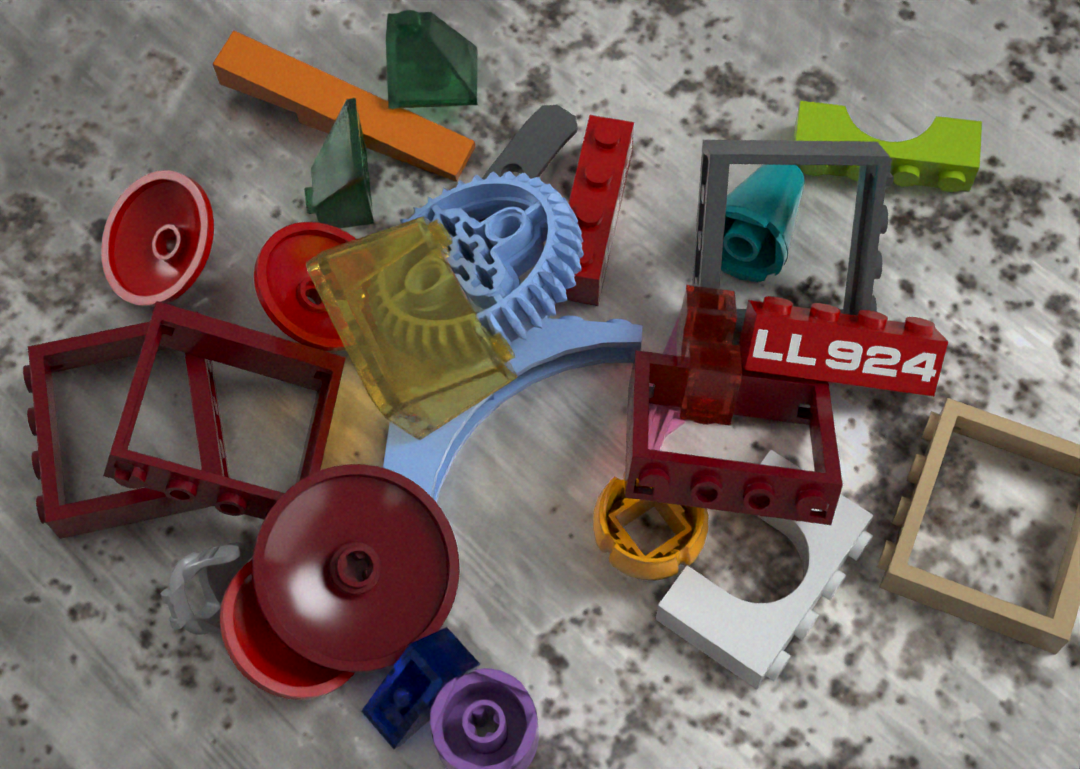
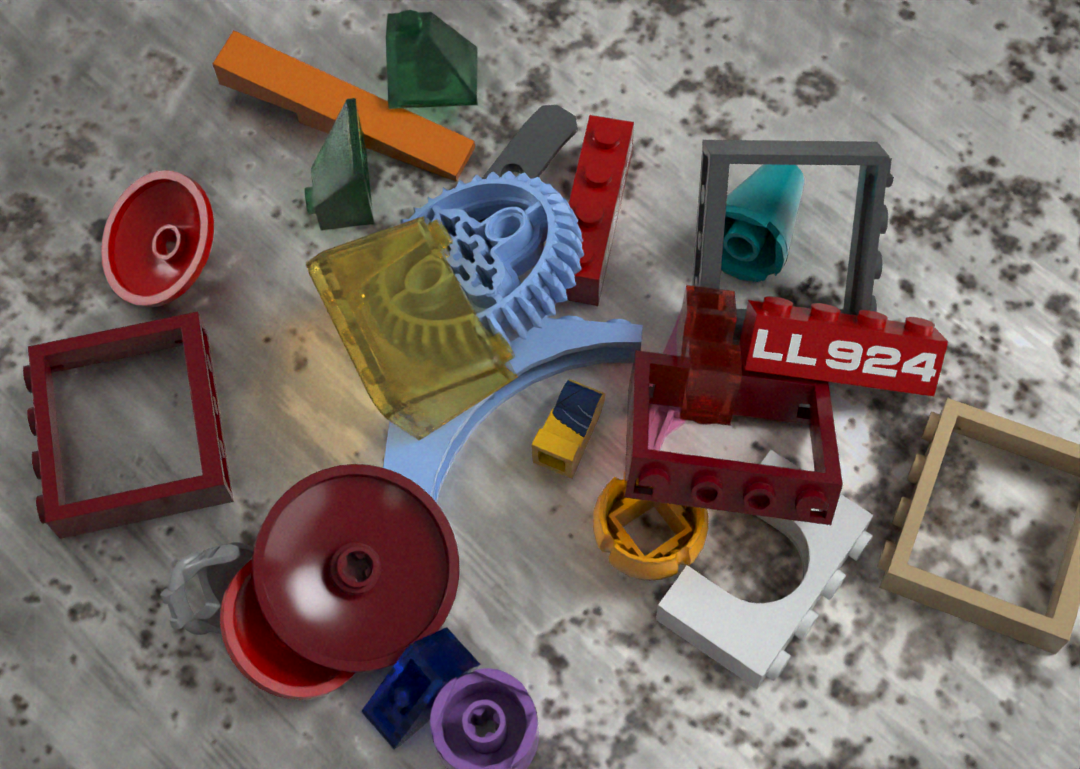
(241, 349): dark red window -> none
(285, 283): red dish -> none
(568, 428): none -> yellow leg
(939, 158): lime arch -> none

